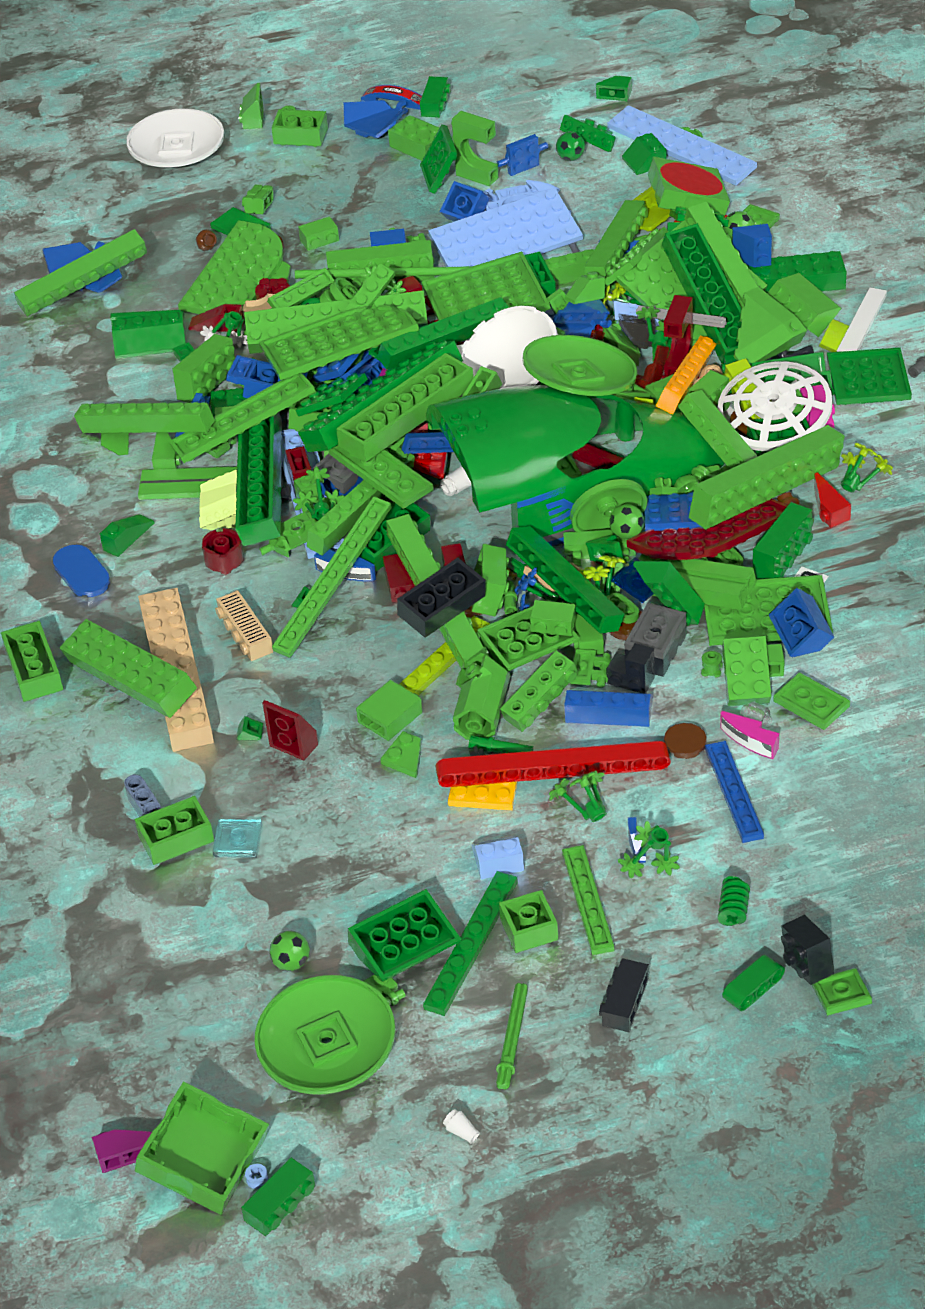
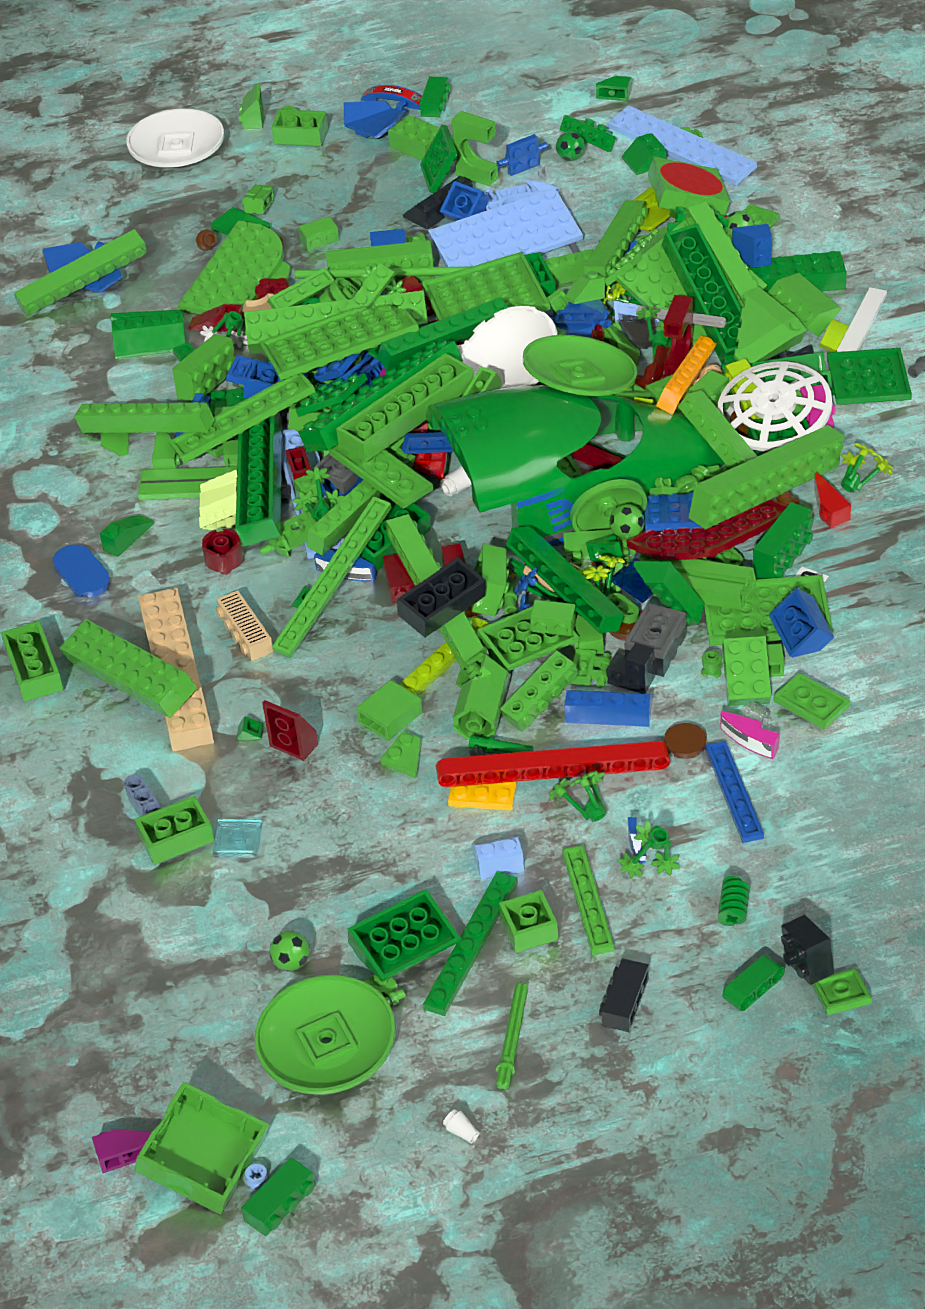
(230, 453): none -> bright green brick
(428, 211): none -> black slope

